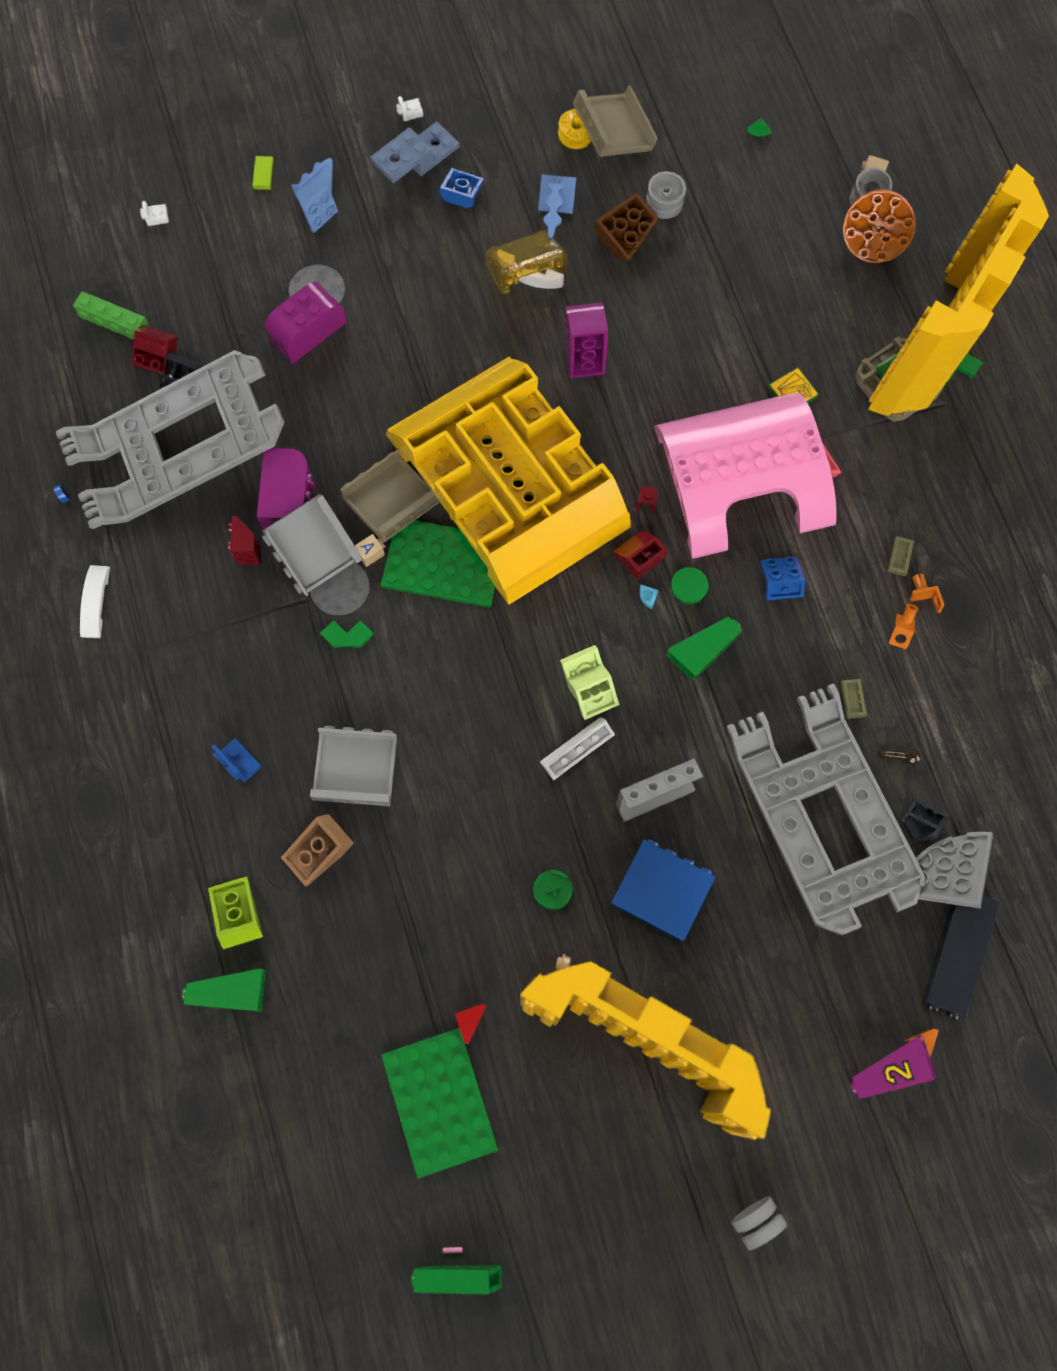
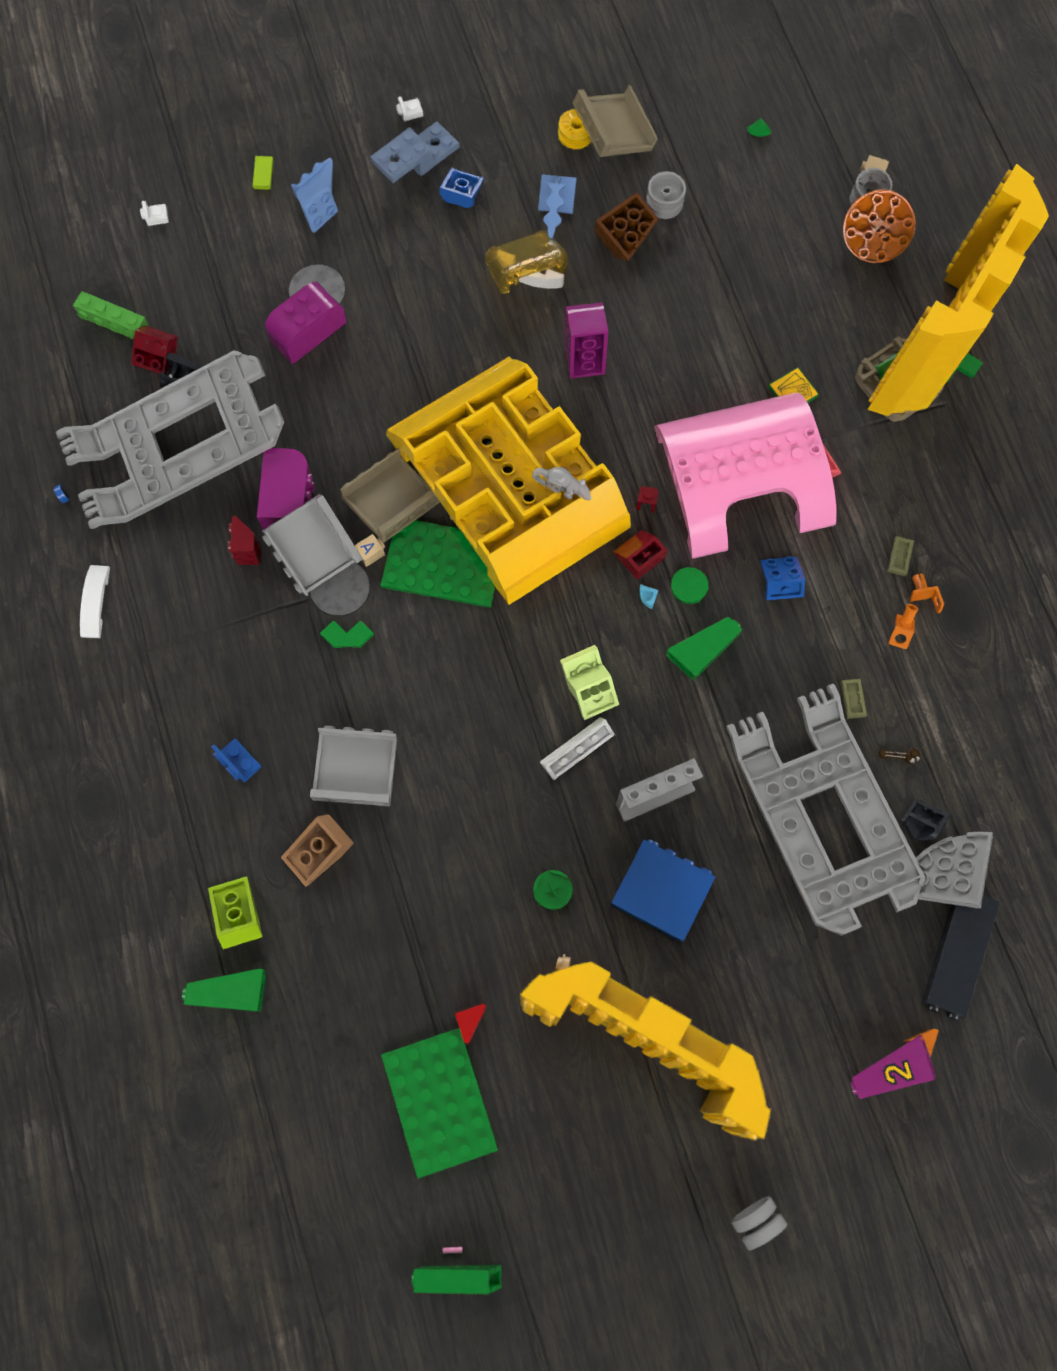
(561, 480): none -> light grey animal

